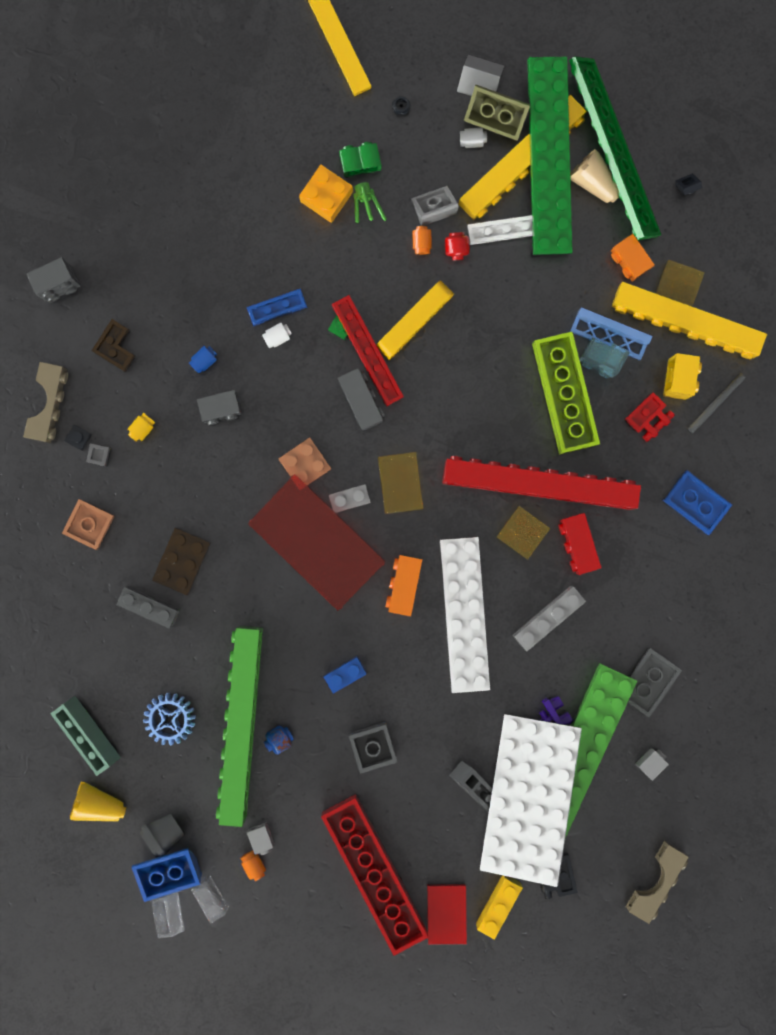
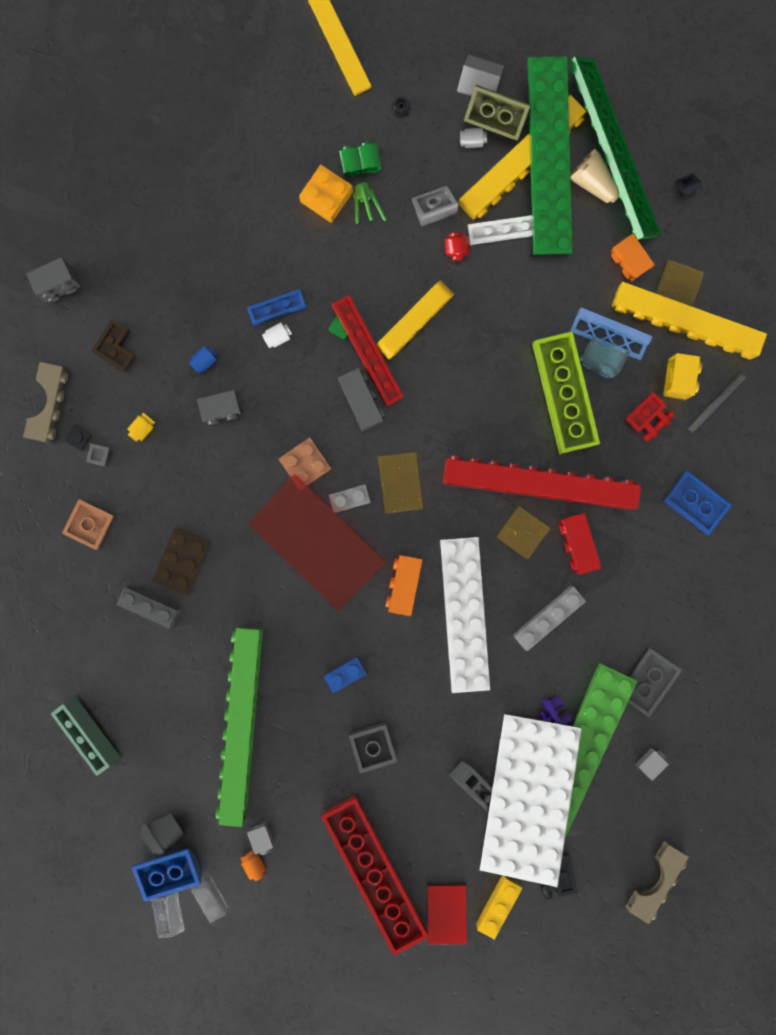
(96, 805): yellow cone -> none
(175, 725): light blue gear -> none
(278, 739): blue head -> none
(422, 240): orange brick -> none

